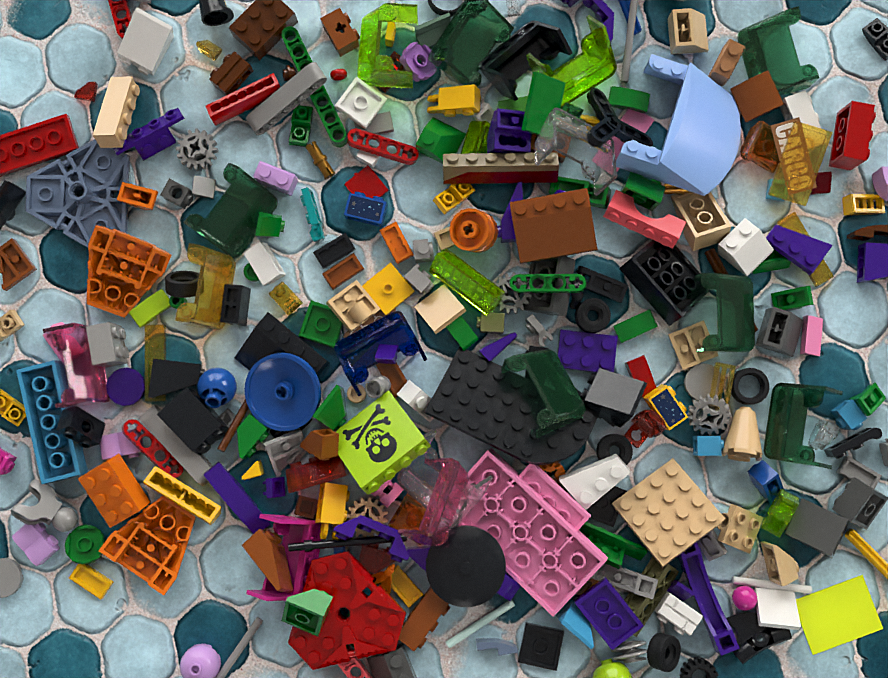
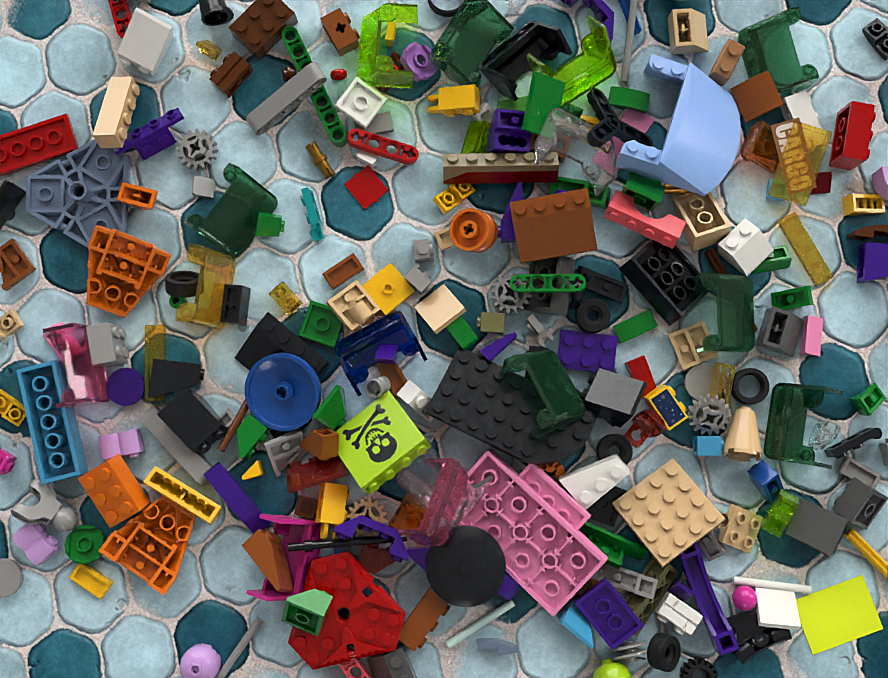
(81, 427): black brick -> none
(87, 92): clear red tile -> none
(150, 308): lime slope -> none
(151, 450): red beam -> none
(170, 191): dark grey brick -> none
(216, 387): blue brick -> none
(242, 99): red brick -> none
(250, 274): green tile -> none
(264, 263): white hinge -> none
(274, 487): dark purple tile -> none
(275, 178): lavender brick -> none
(301, 125): green slope -> none
(334, 250): black plate -> none
(352, 395): tan tile -> none
(365, 209): brick -> none
(384, 578): orange piece -> none
(387, 499): bright pink wheel -> none
(396, 243): orange plate -> none
(405, 587): yellow tile -> none
(430, 31): sand green panel -> none
(439, 139): green slope -> none
(466, 281): clear neon green brick -> none
(540, 646): black tile -> none
(779, 565): tan slope -> none
(798, 248): dark purple wing -> none
(848, 415): dark azure brick -> none

